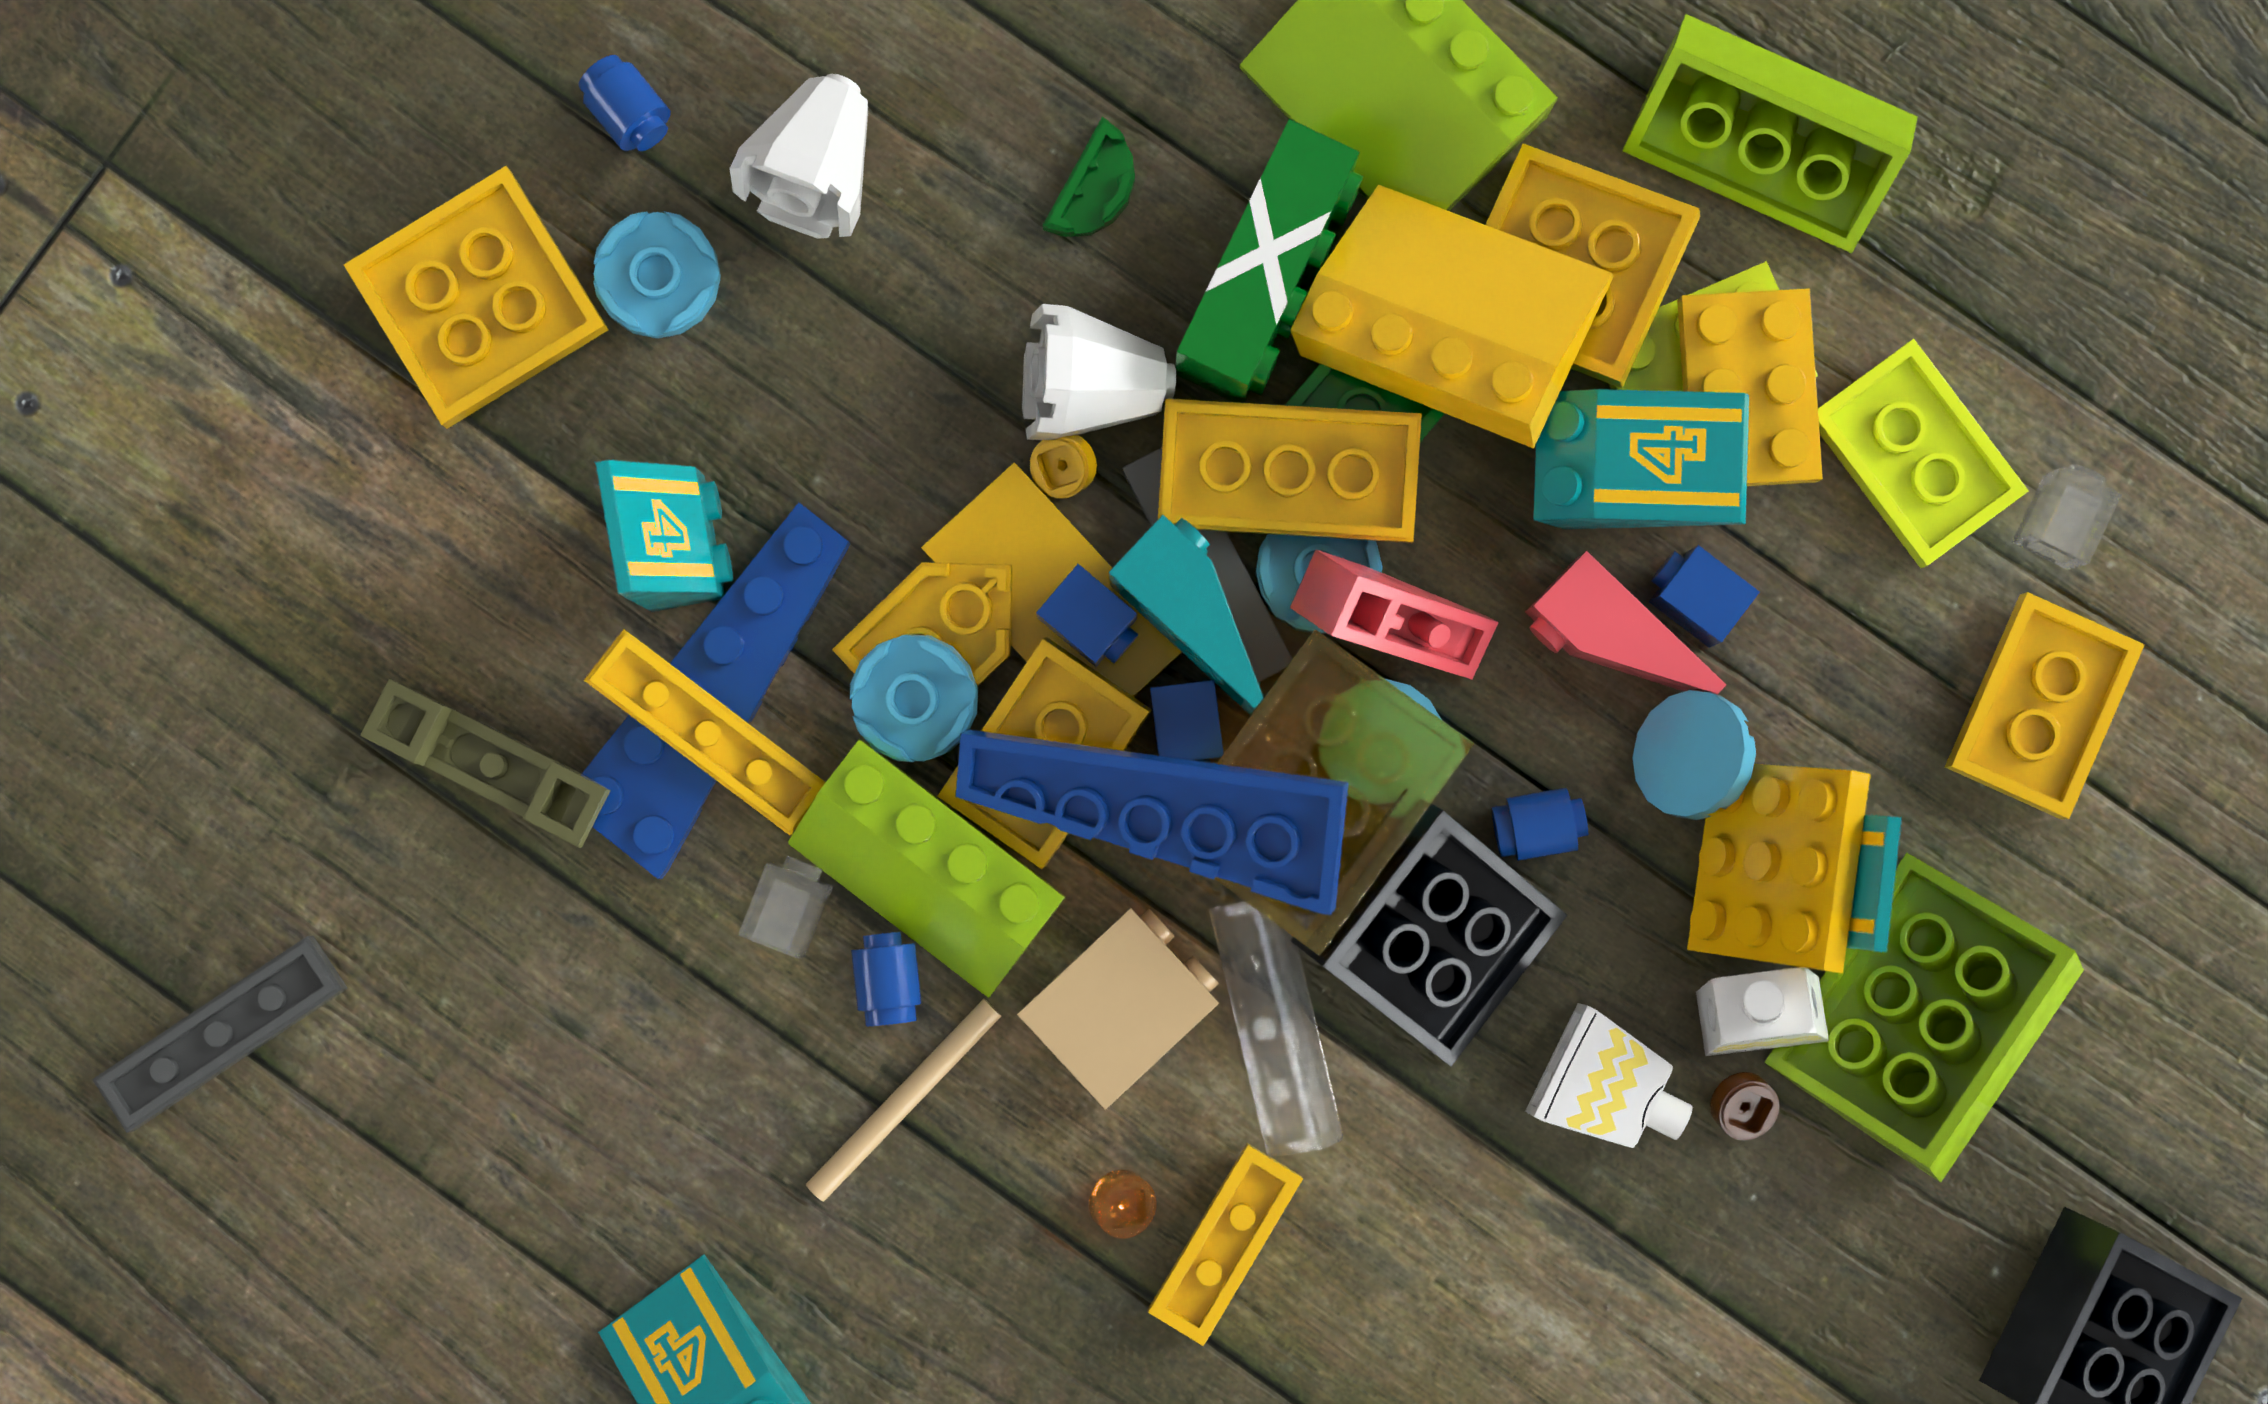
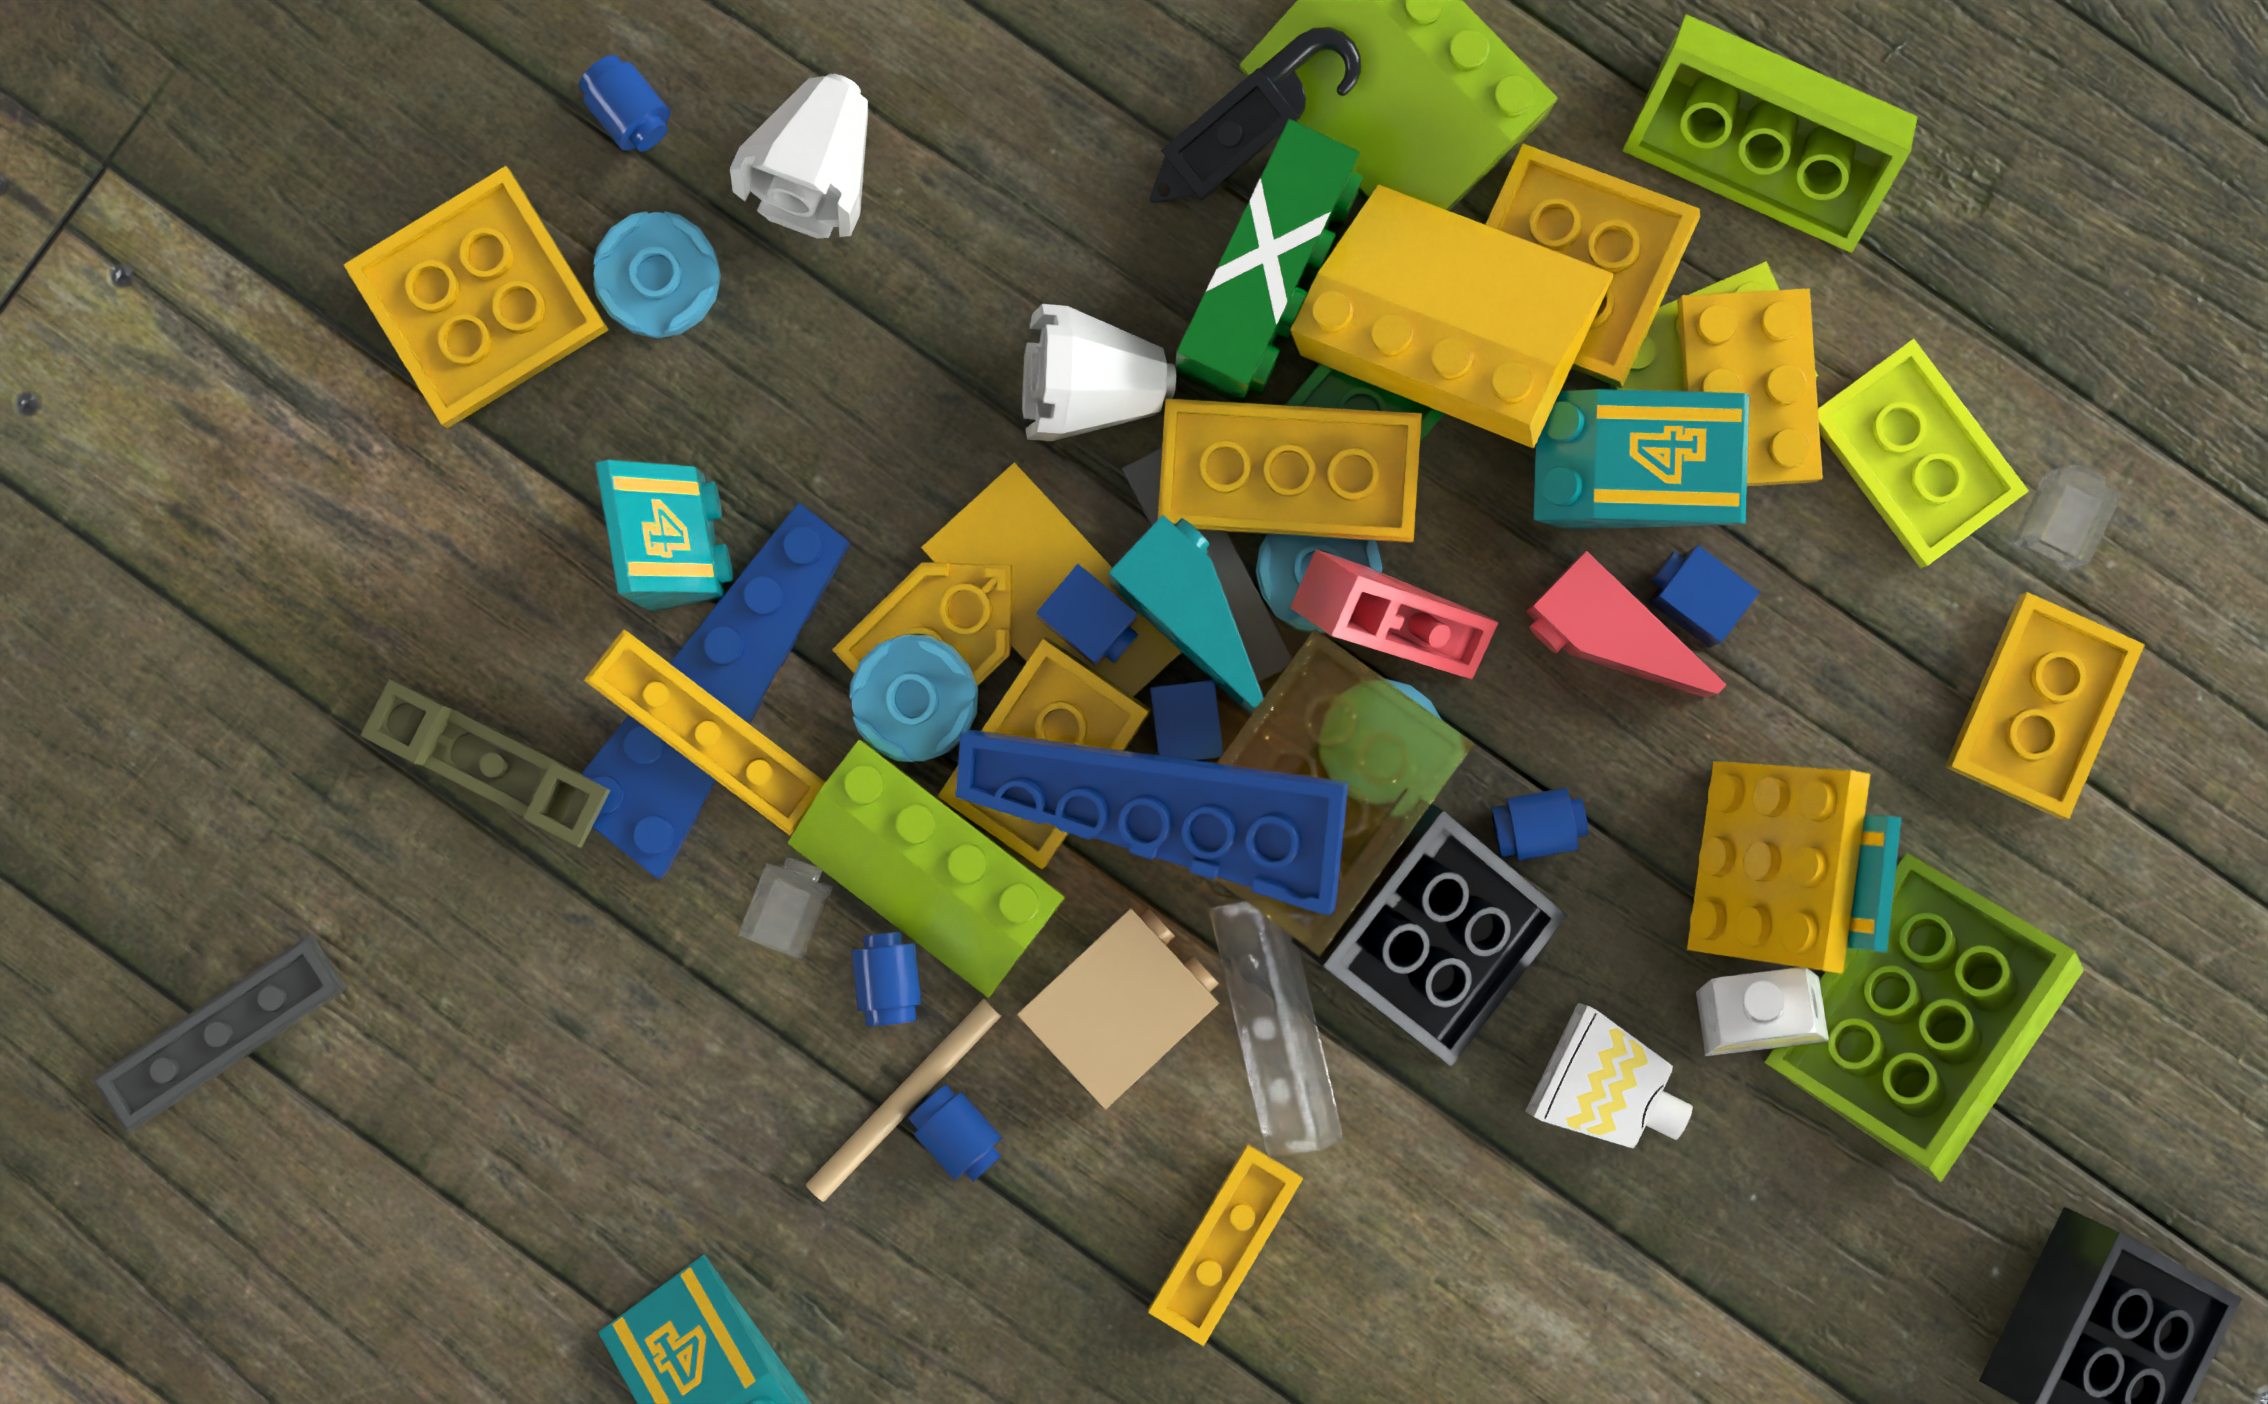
(956, 1134): none -> blue brick
(1063, 466): yellow tile -> none
(1096, 187): green tile -> none
(1122, 1204): clear orange tile -> none
(1249, 117): none -> black plate
(1693, 754): medium azure tile -> none
(1744, 1106): reddish brown tile -> none

